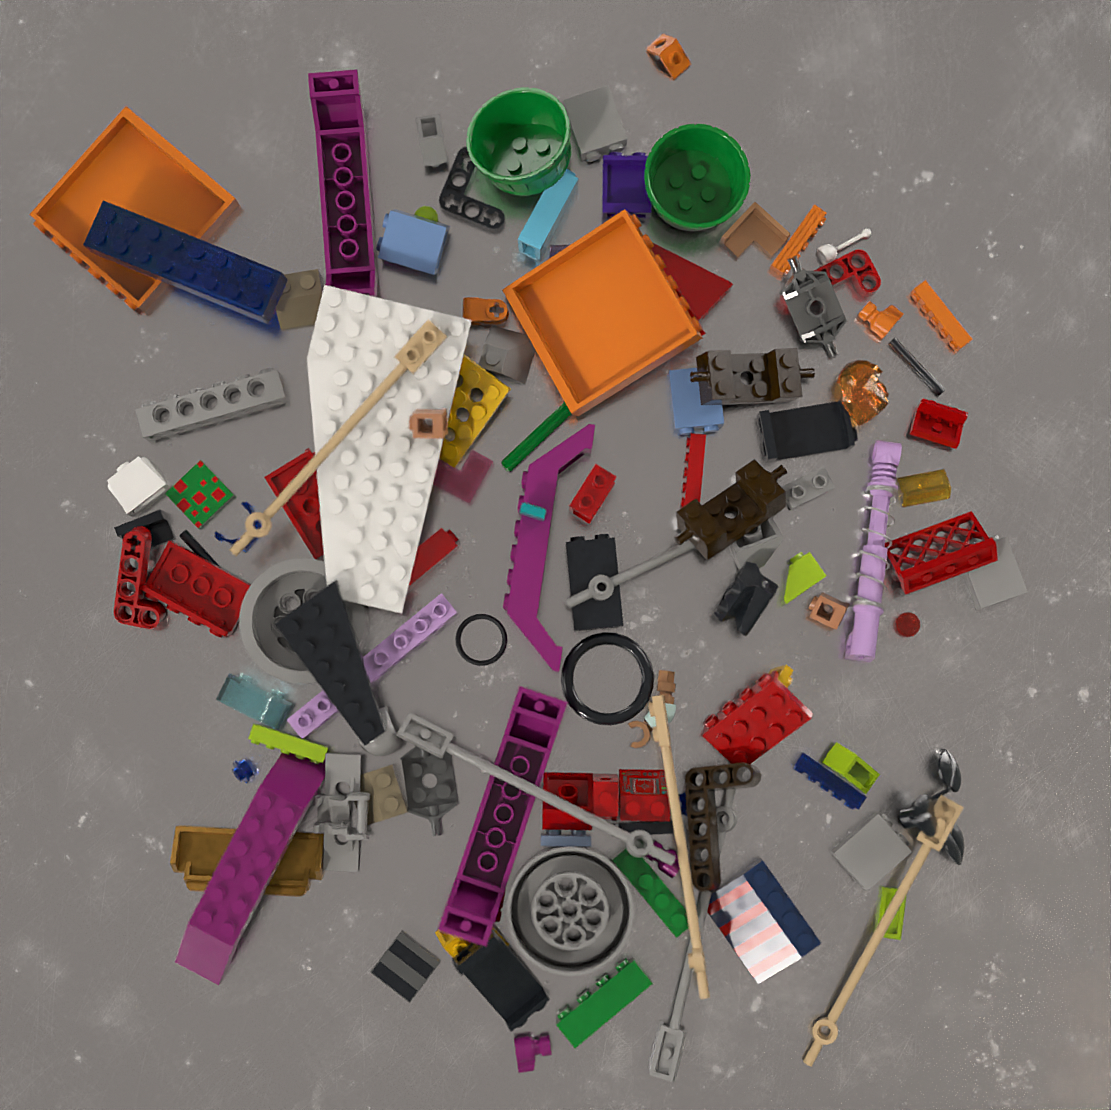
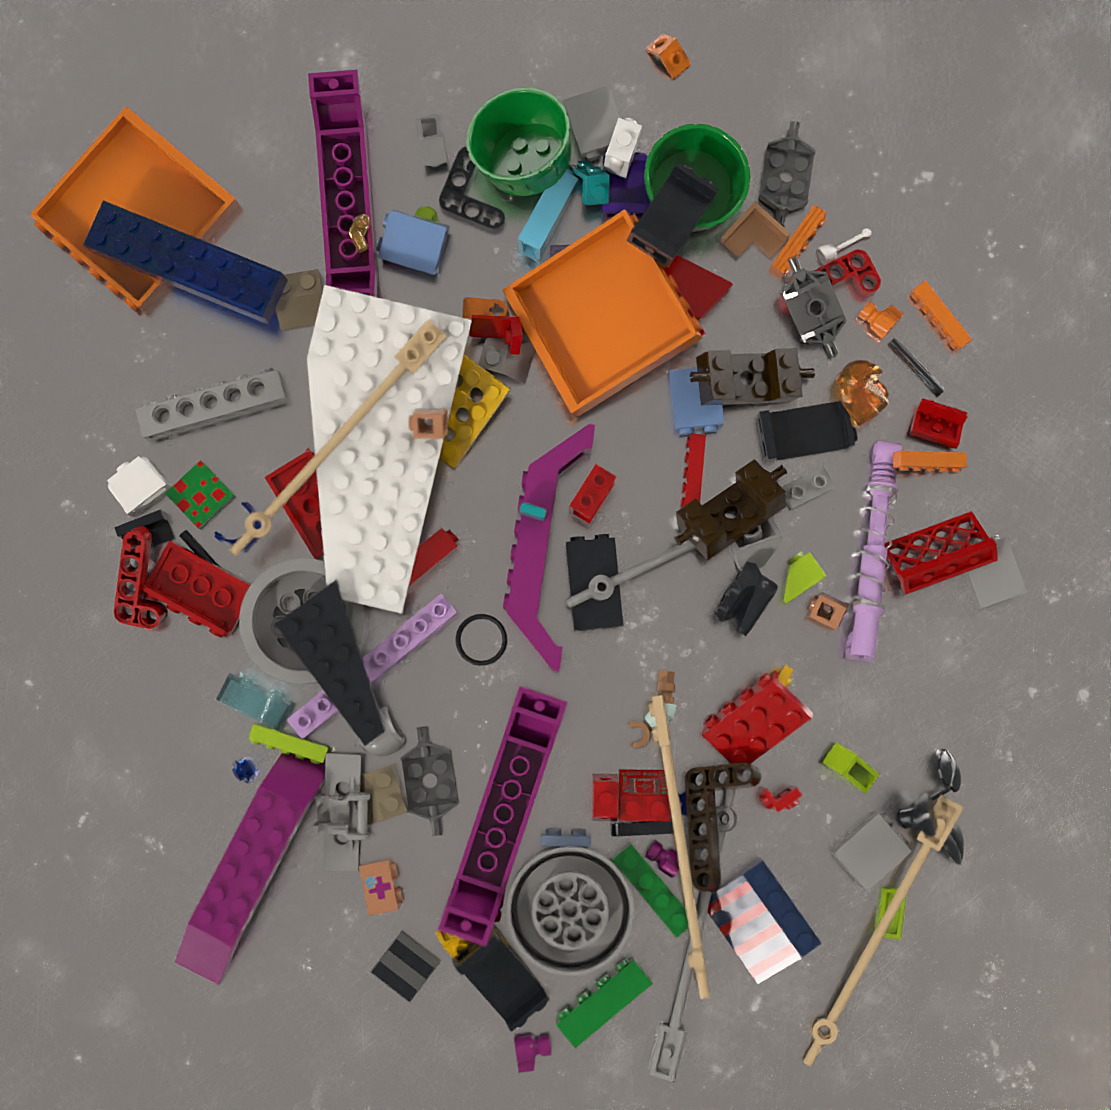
(200, 849): pearl gold slope -> none
(358, 231): none -> clear yellow arm
(380, 886): none -> nougat brick
(438, 741): light grey bar -> none
(463, 482): clear pink plate -> none
(498, 327): none -> red bracket
(536, 437): green axle -> none
(568, 674): black wedge -> none
(573, 788): red slope -> none
(594, 182): none -> teal bracket
(622, 146): none -> white torso
(673, 214): none -> black panel
(784, 800): none -> red bracket
(787, 155): none -> dark grey plate
(829, 781): clear blue piece -> none
(907, 624): clear red plate -> none
(924, 488): clear yellow slope -> none
(929, 460): none -> orange piece

